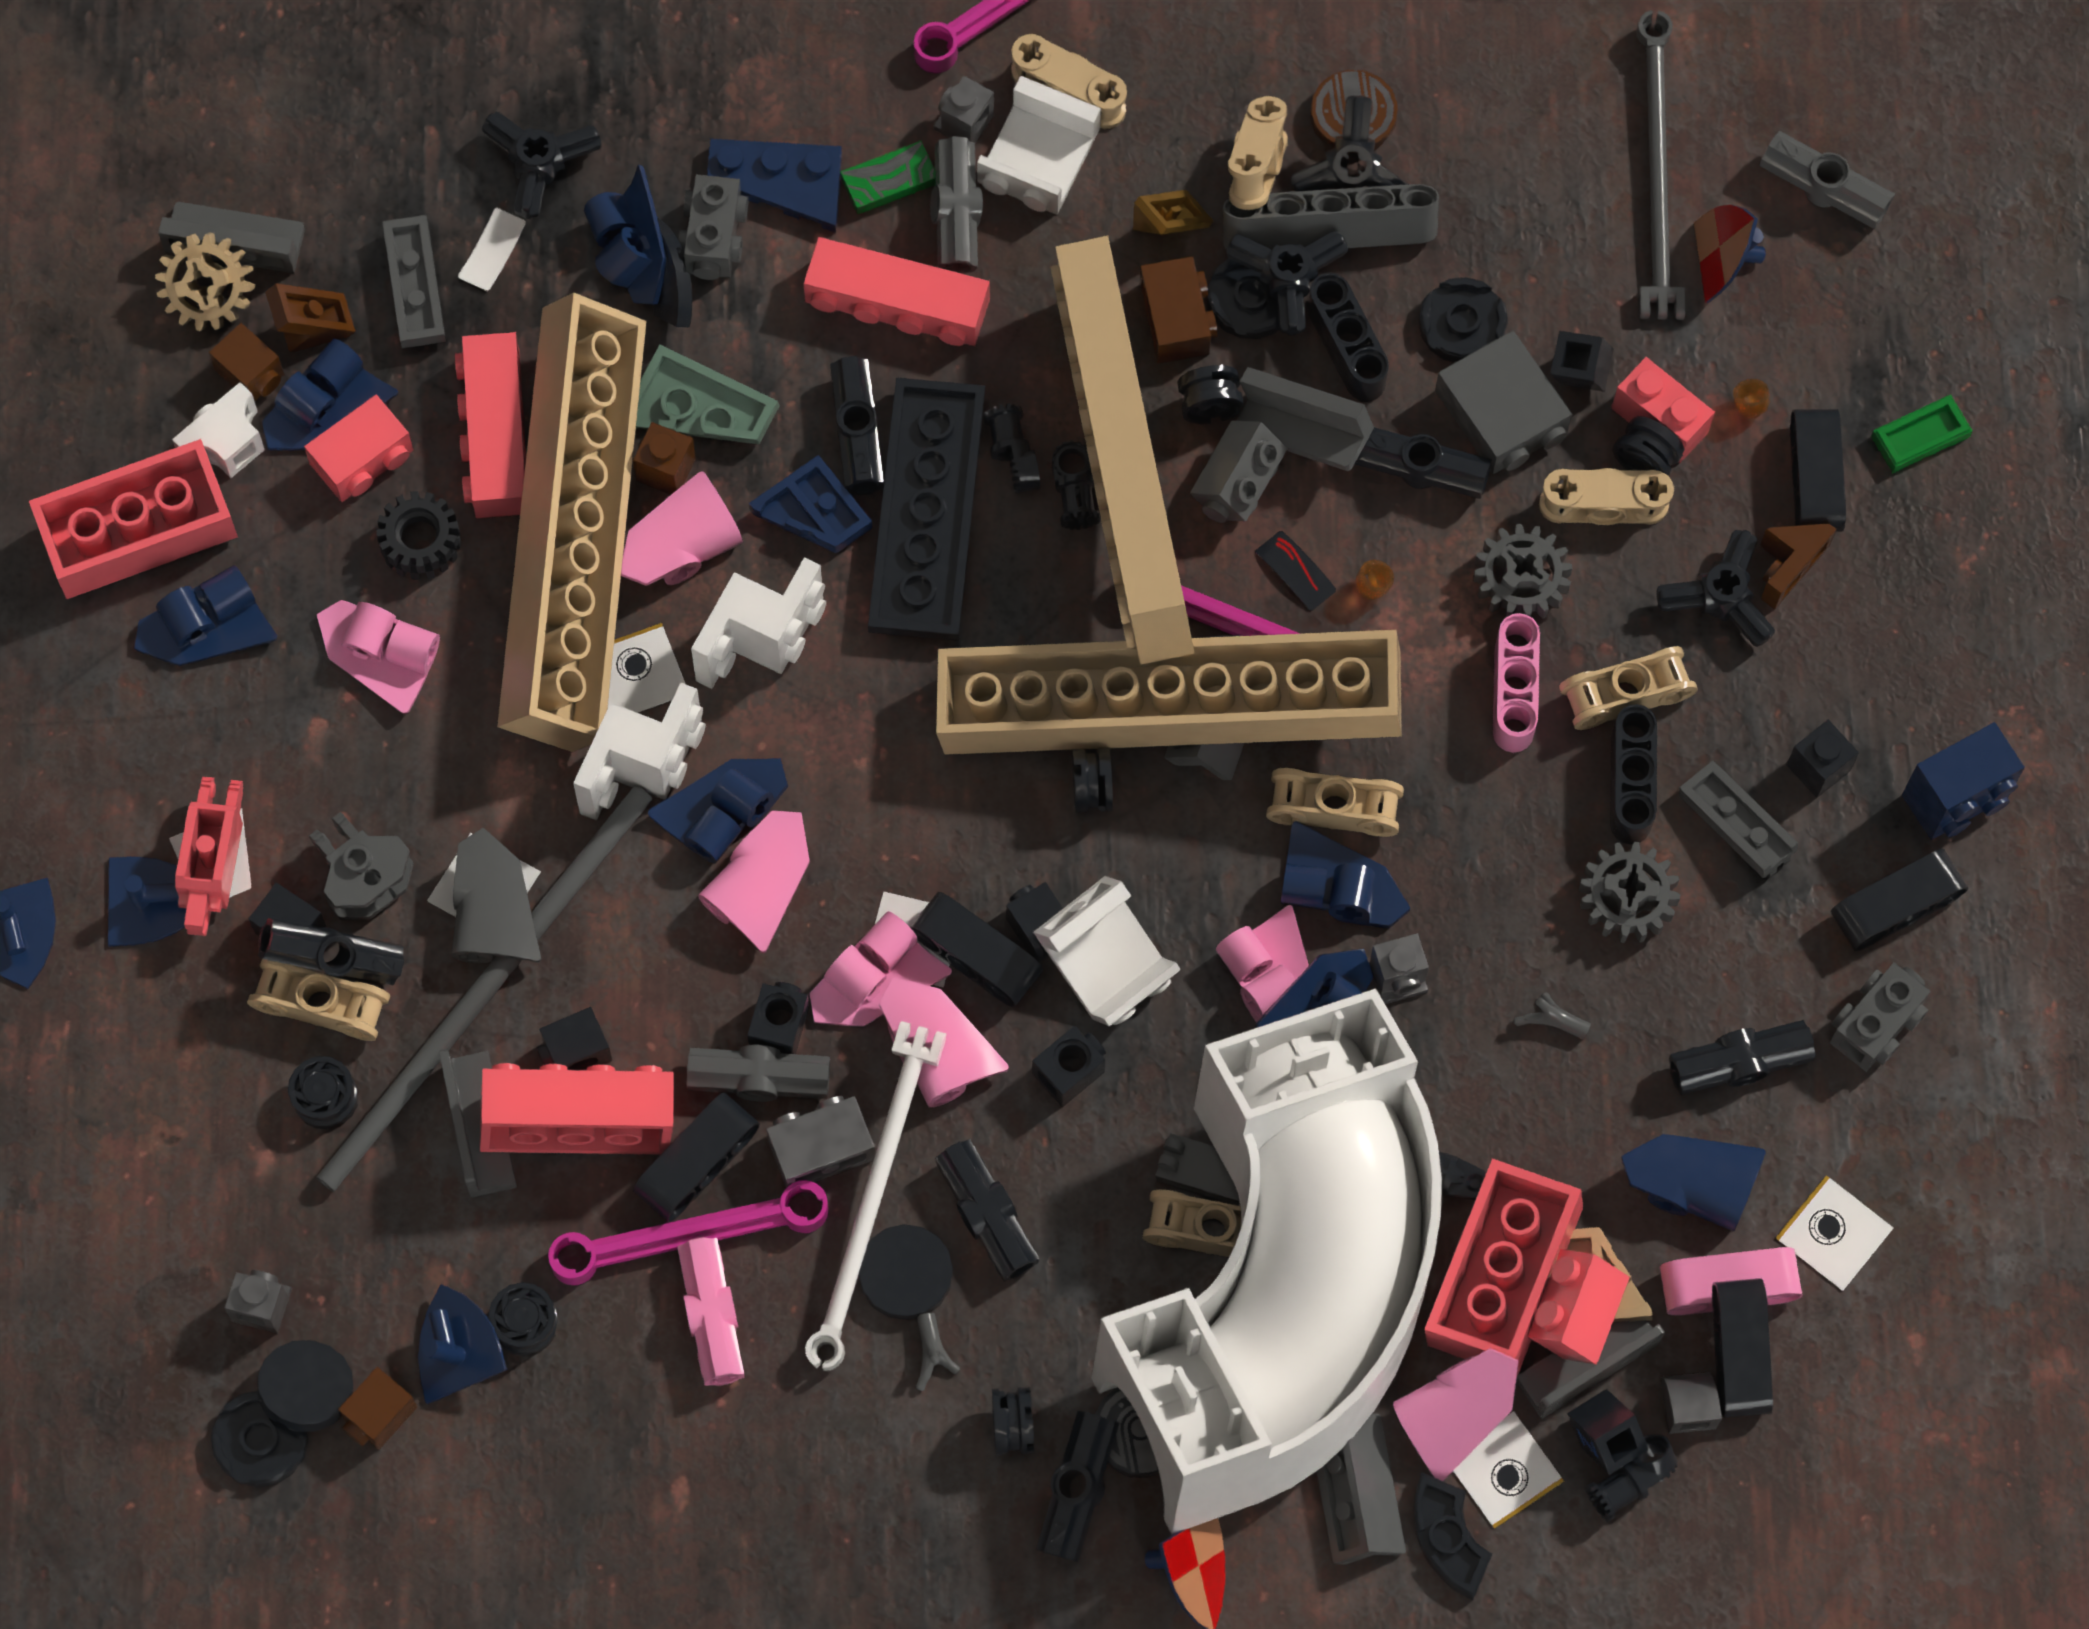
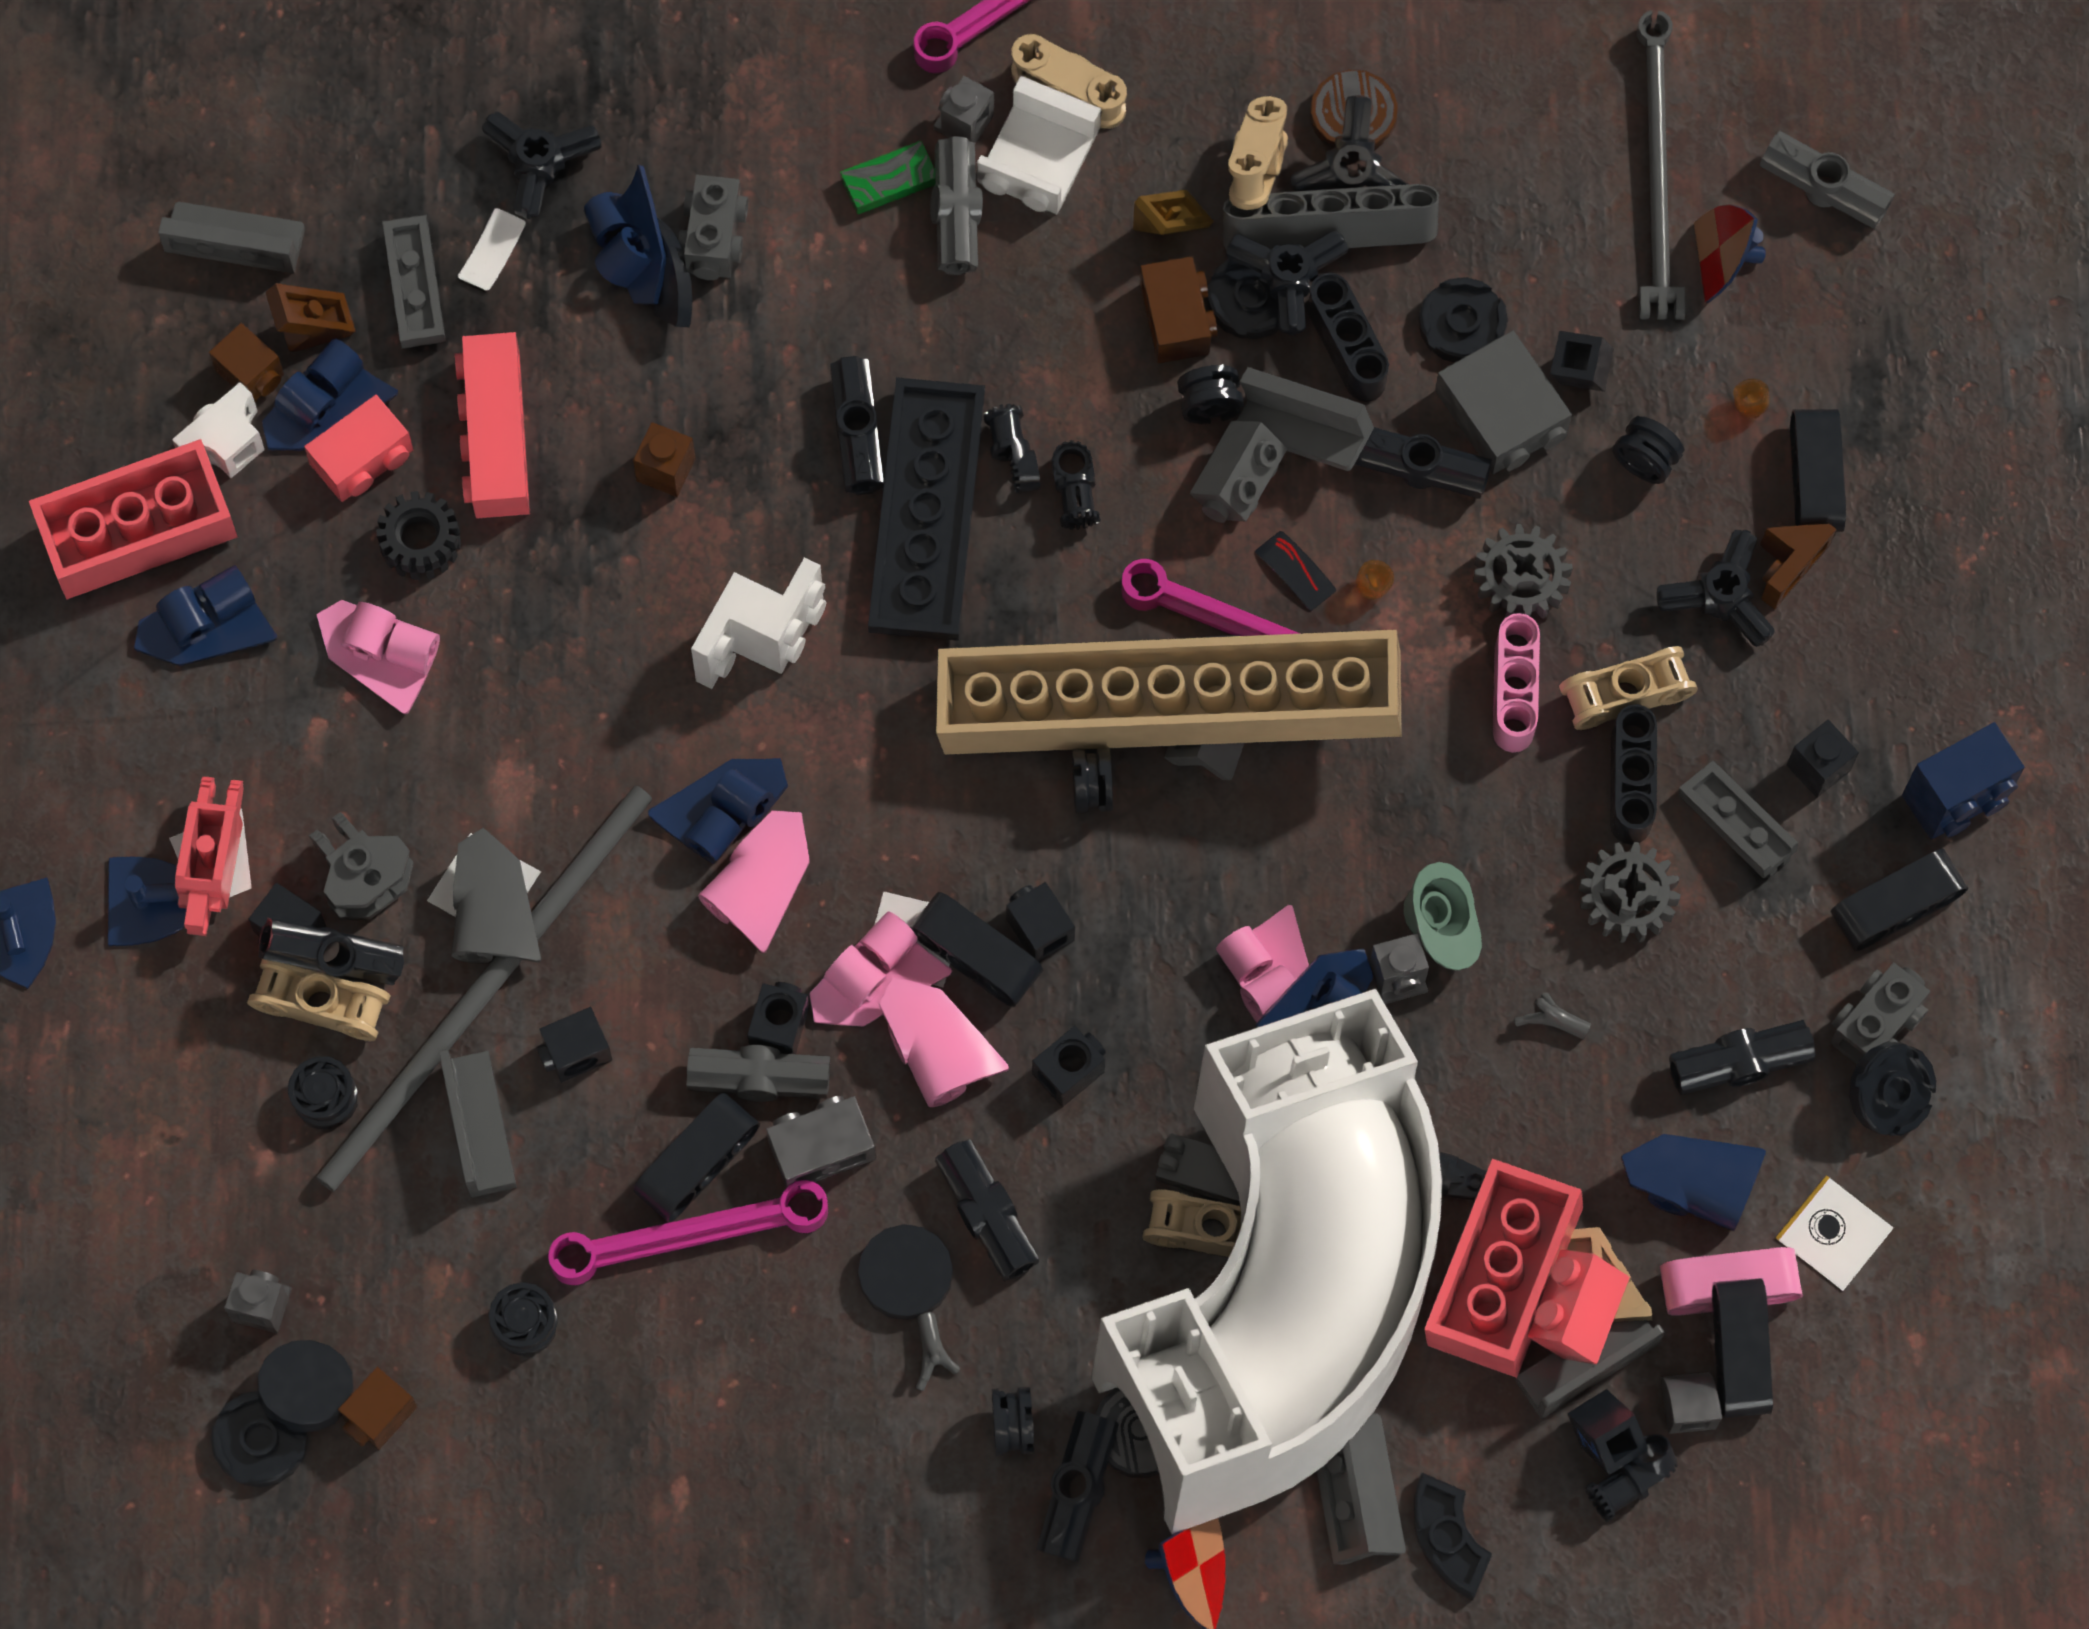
(198, 265): tan gear -> none
(456, 1346): dark blue shield -> none
(572, 523): tan brick -> none
(576, 1110): coral brick -> none
(639, 752): white bracket -> none
(643, 670): white sticker -> none
(680, 535): bright pink panel -> none
(701, 401): sand green wing -> none
(710, 1311): bright pink piece -> none
(783, 175): dark blue wing -> none
(814, 507): dark blue wing -> none
(896, 292): coral brick -> none
(915, 1056): white hinge -> none
(1105, 953): white panel -> none
(1120, 452): tan brick -> none
(1339, 880): dark blue panel -> none
(1357, 815): tan piece -> none
(1444, 916): none -> sand green piece
(1458, 1409): bright pink panel -> none
(1507, 1471): white sticker -> none
(1606, 496): tan piece -> none
(1657, 395): coral brick -> none
(1892, 1088): none -> black tile
(1921, 433): green tile -> none

